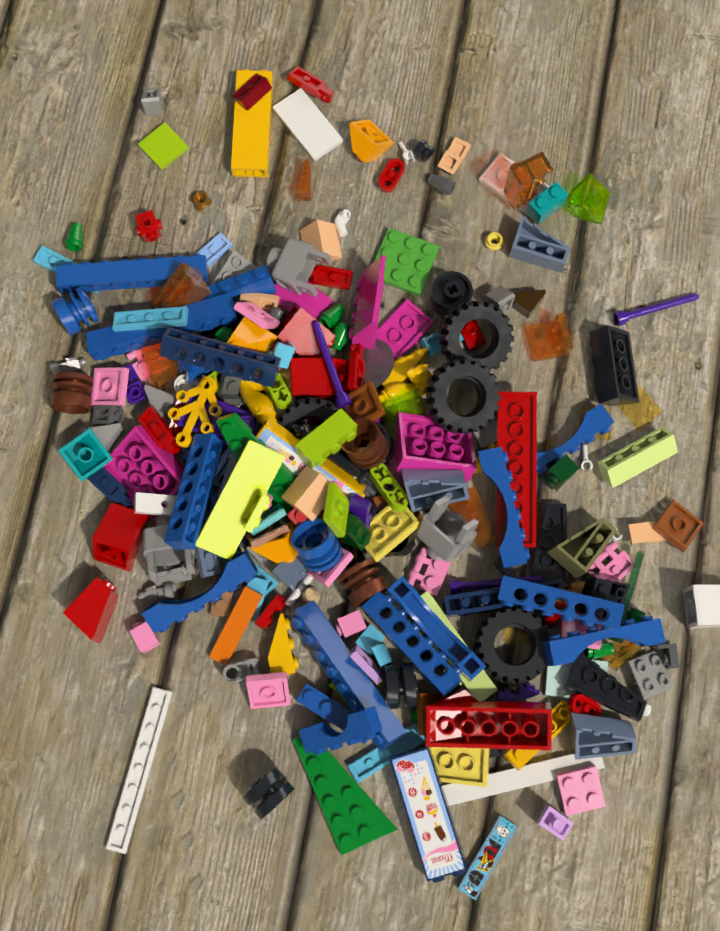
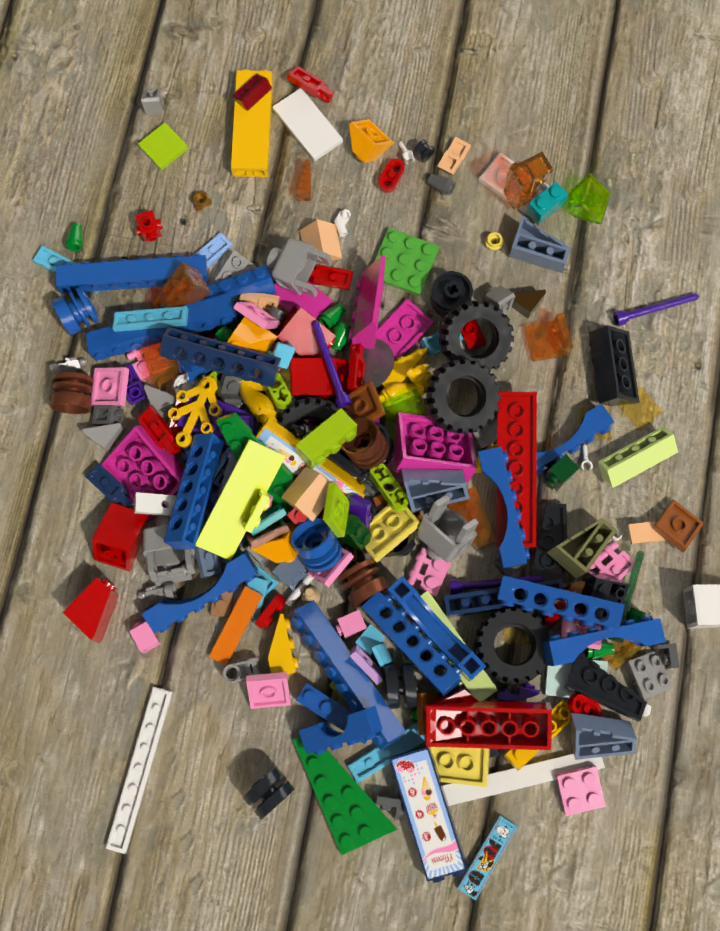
(85, 454): teal slope -> none
(387, 803): none -> dark grey bracket
(554, 822): lavender slope -> none

